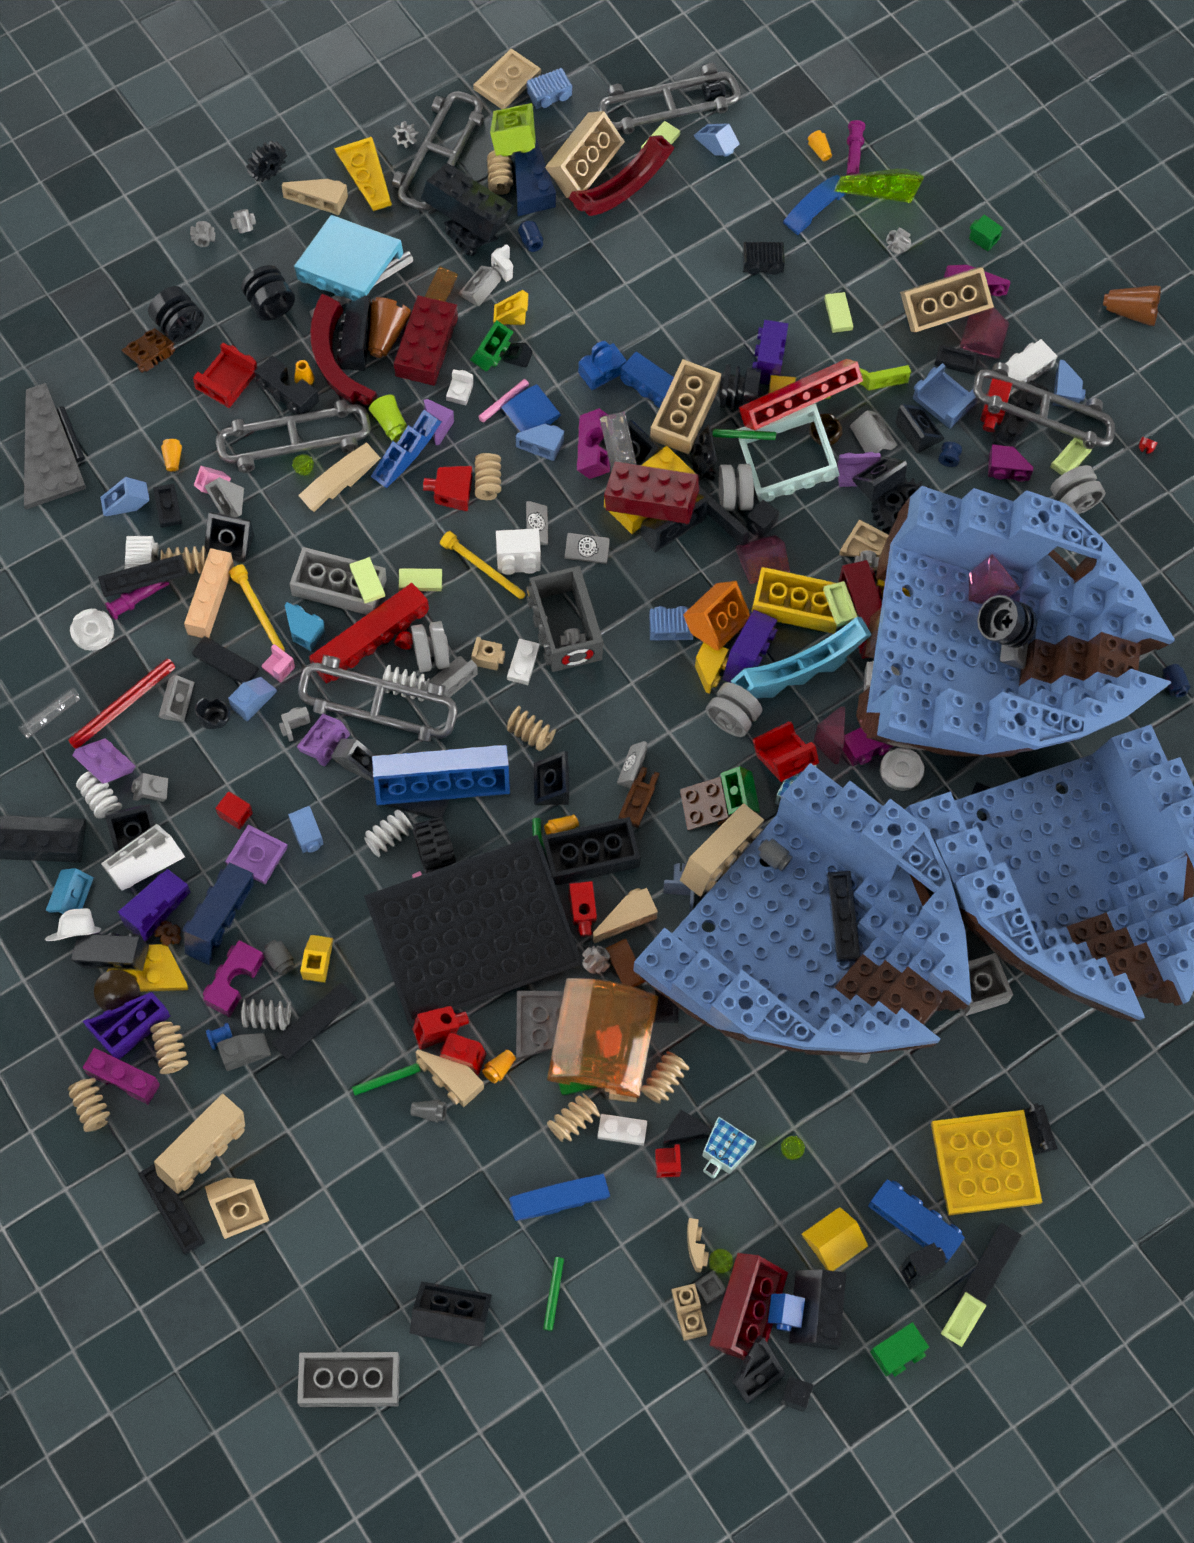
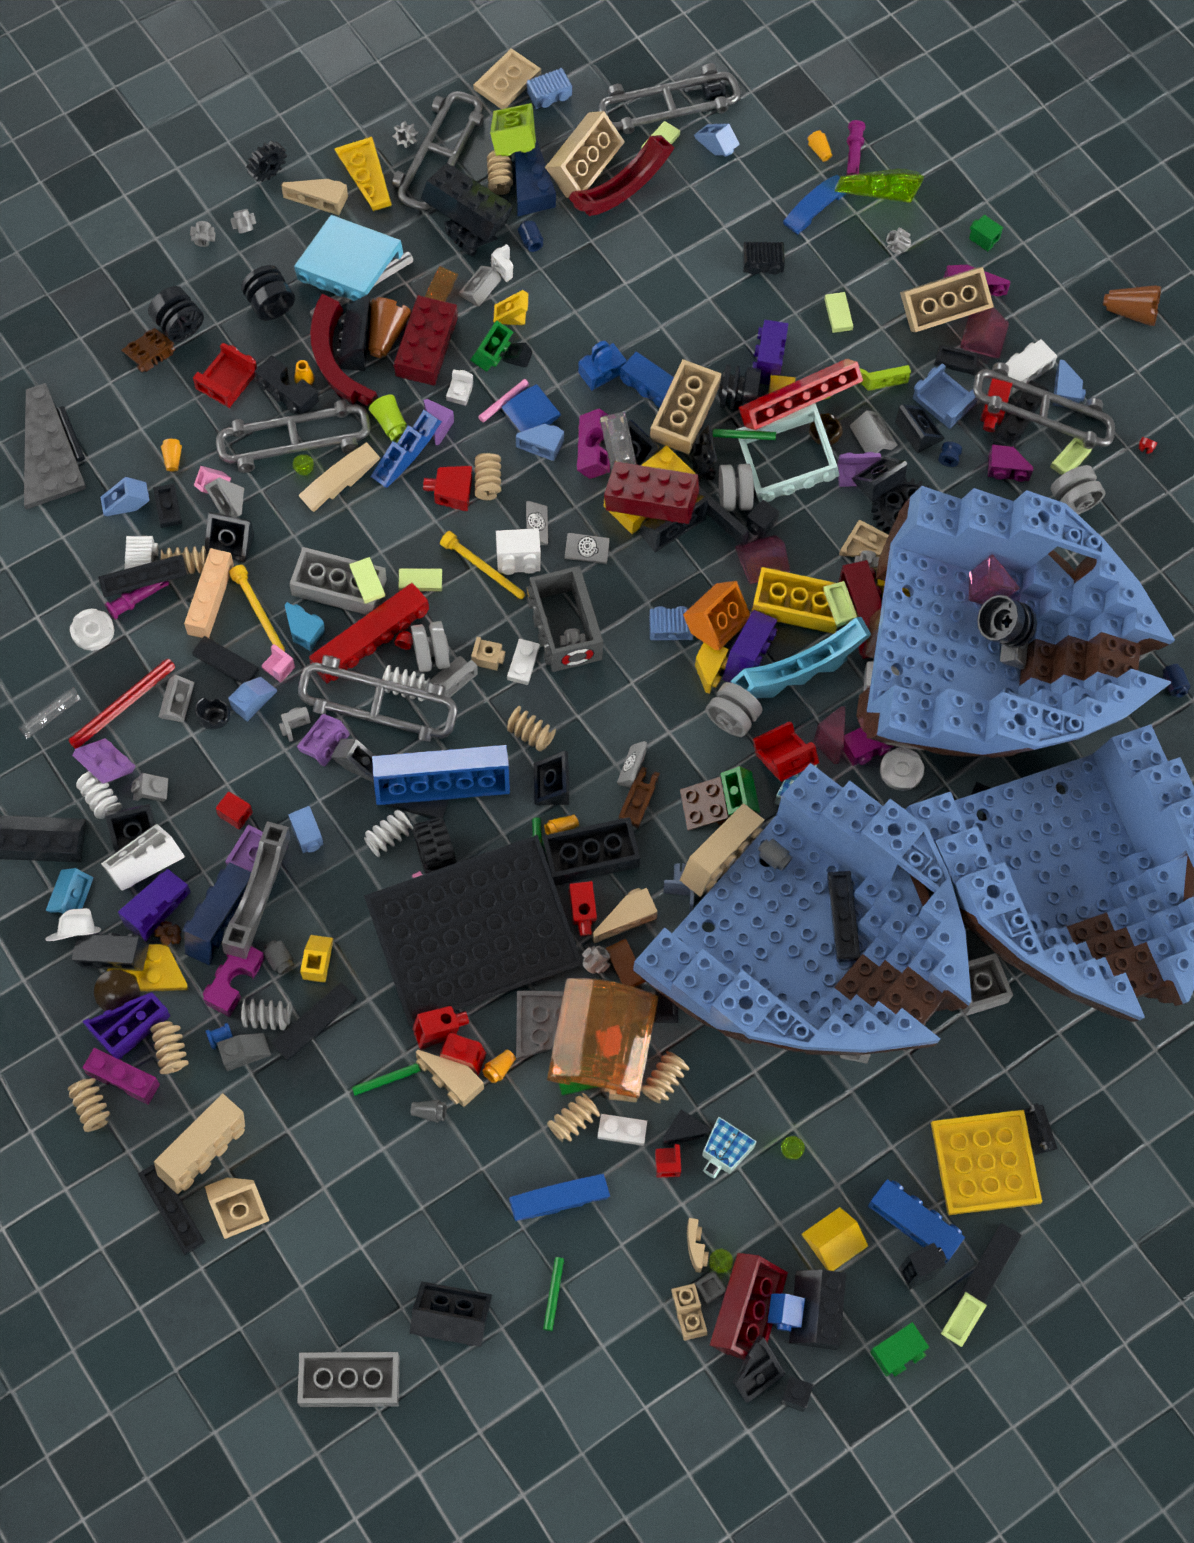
(263, 875): none -> flat silver arch

